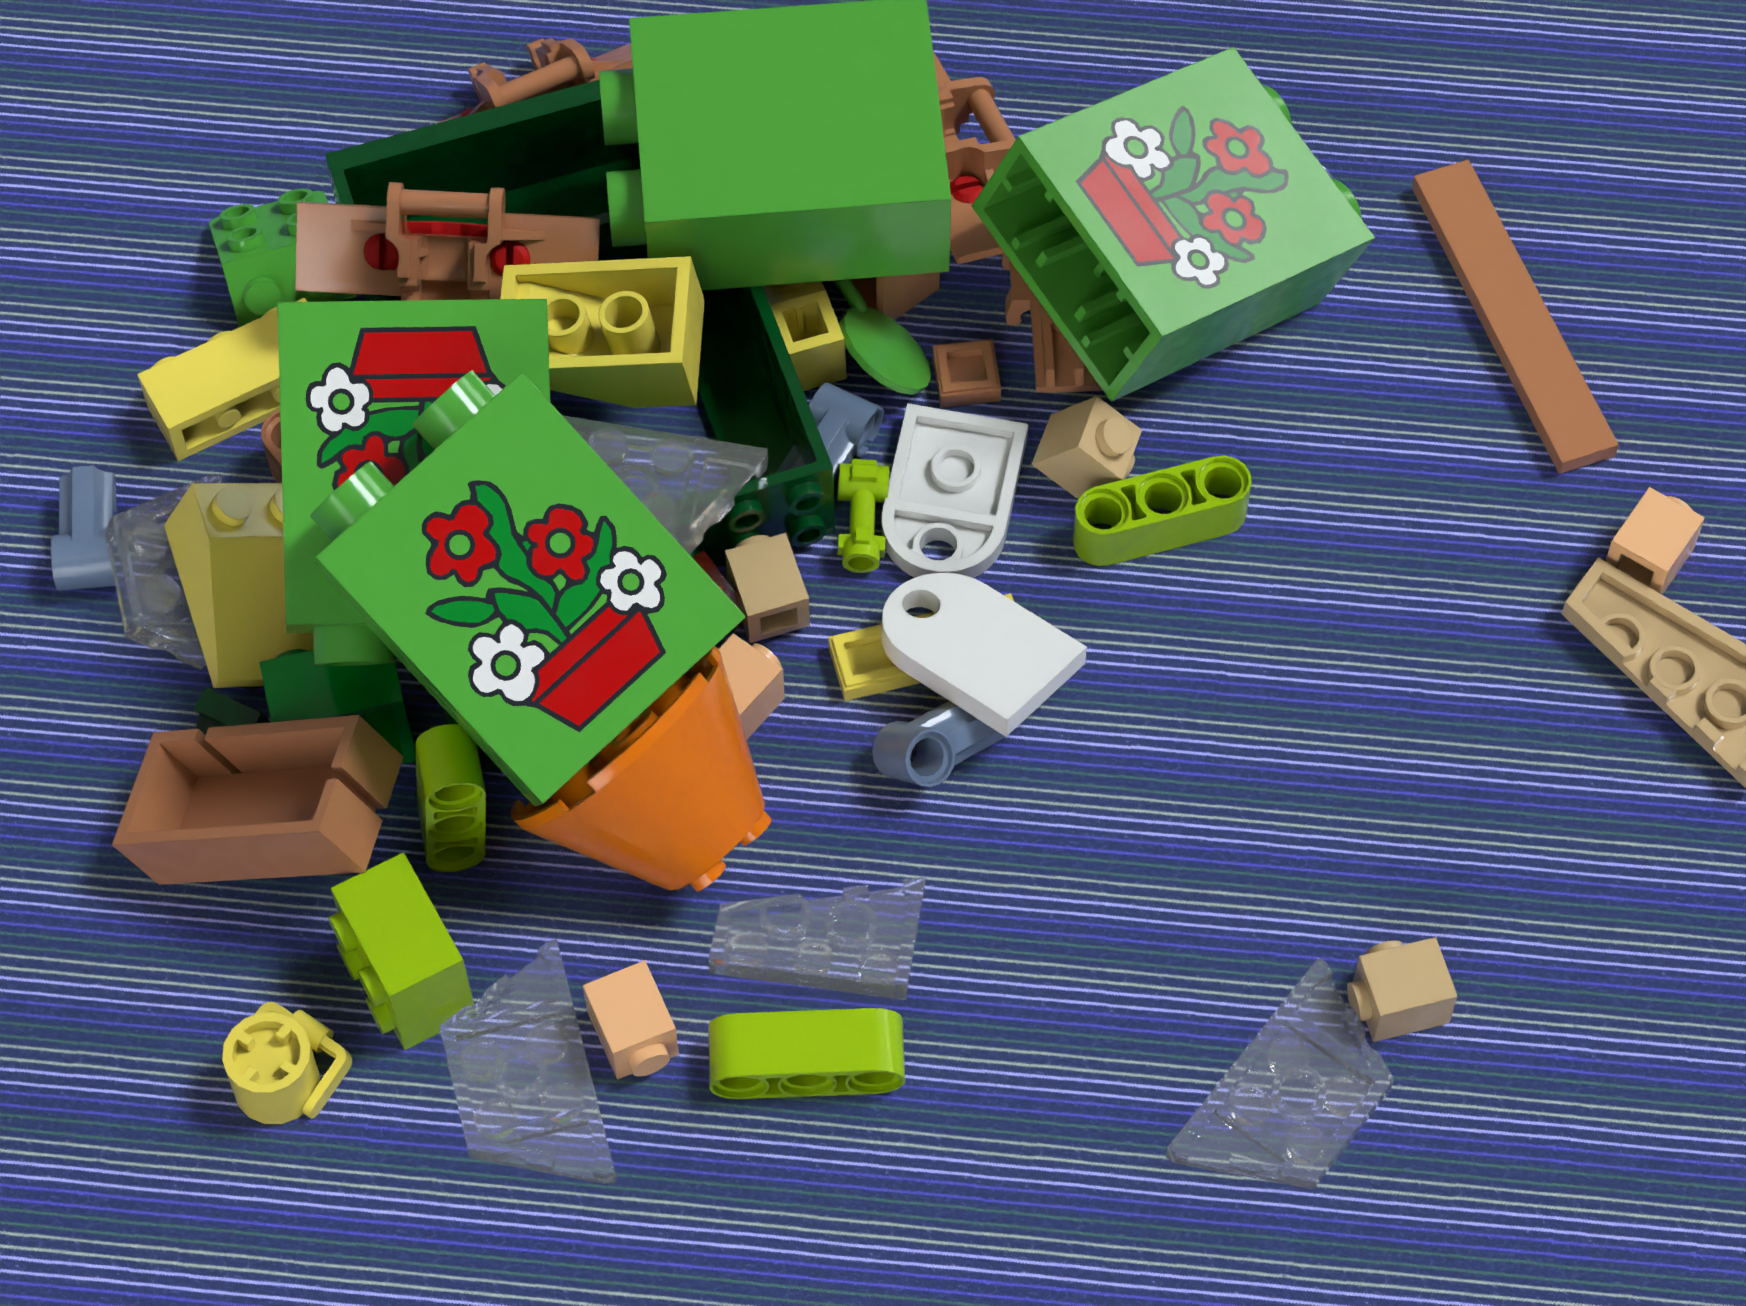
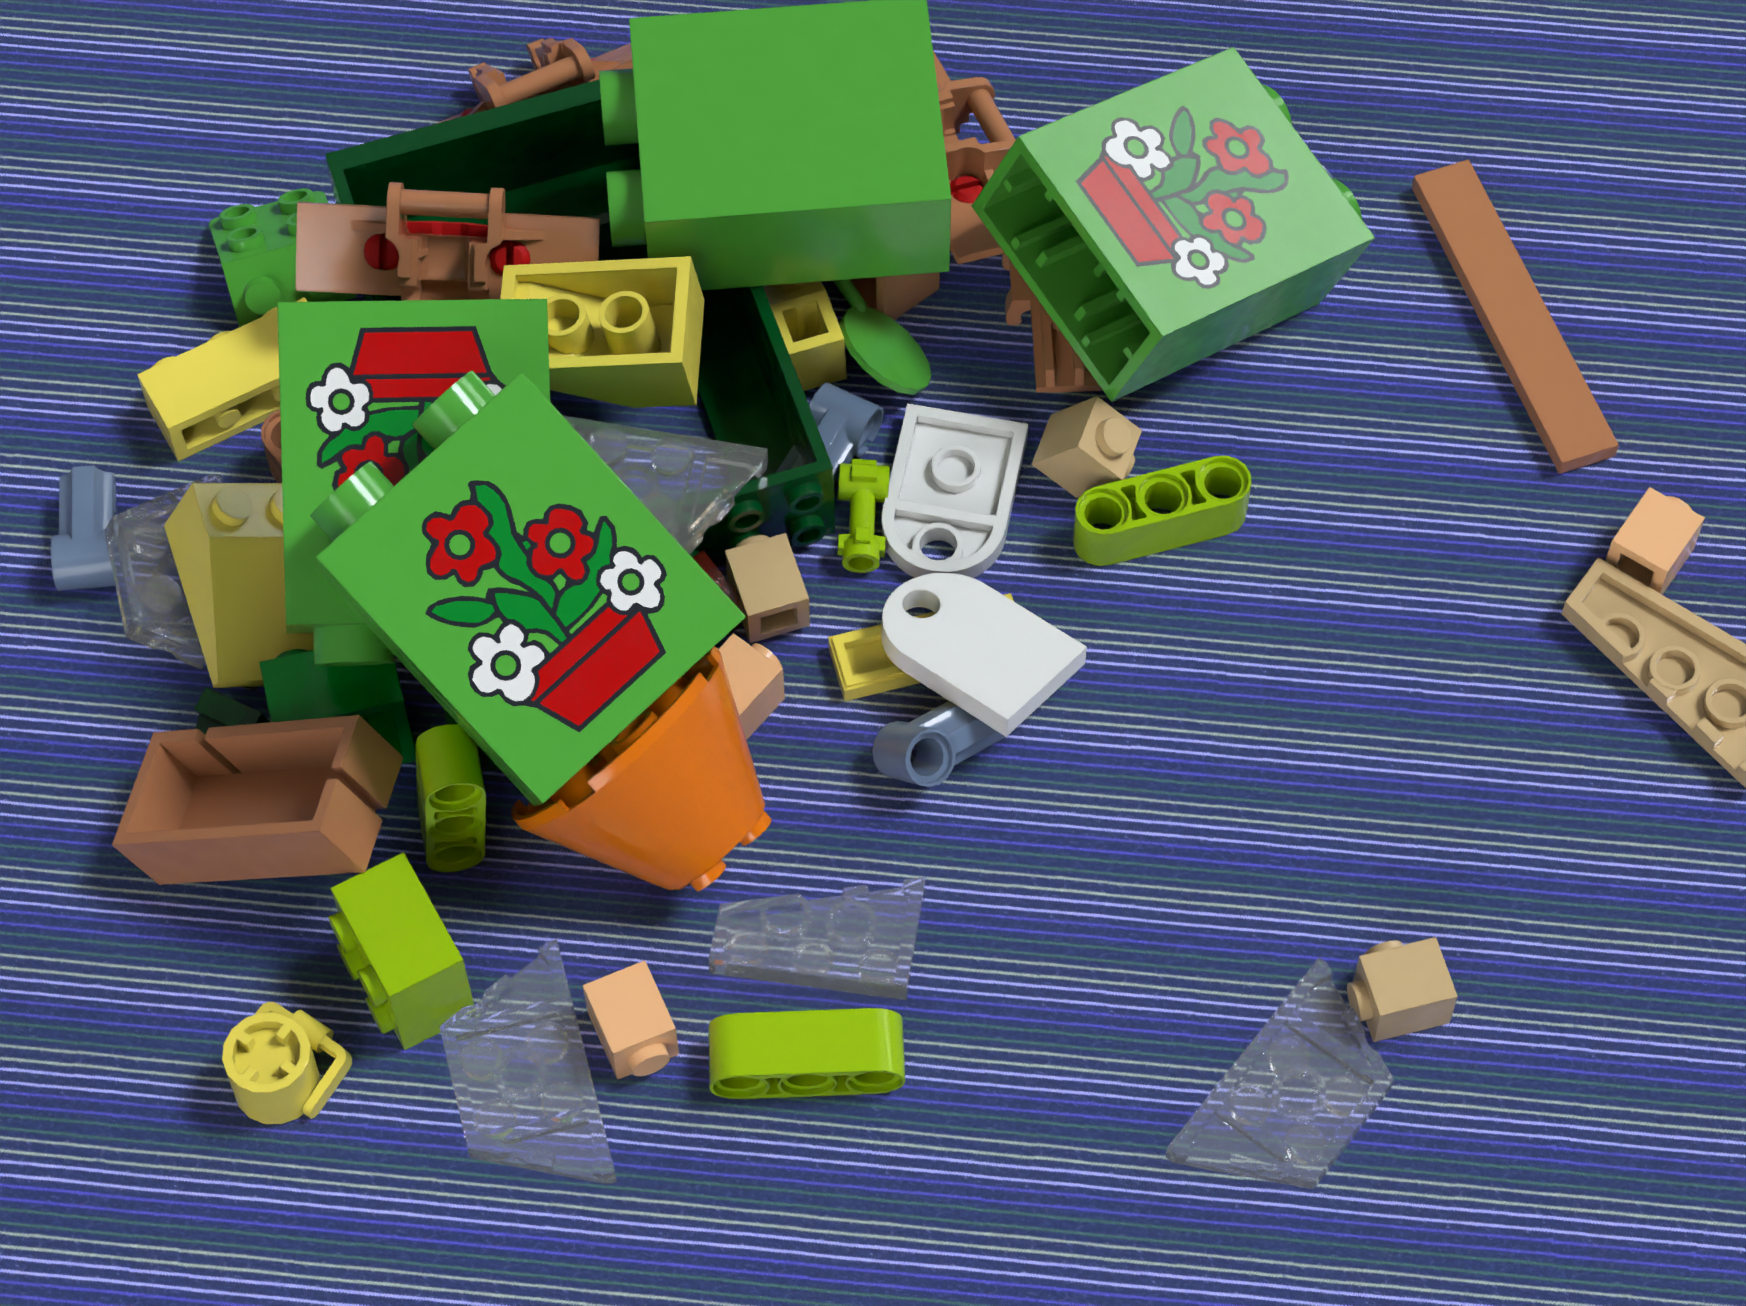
(966, 373): nougat tile -> none

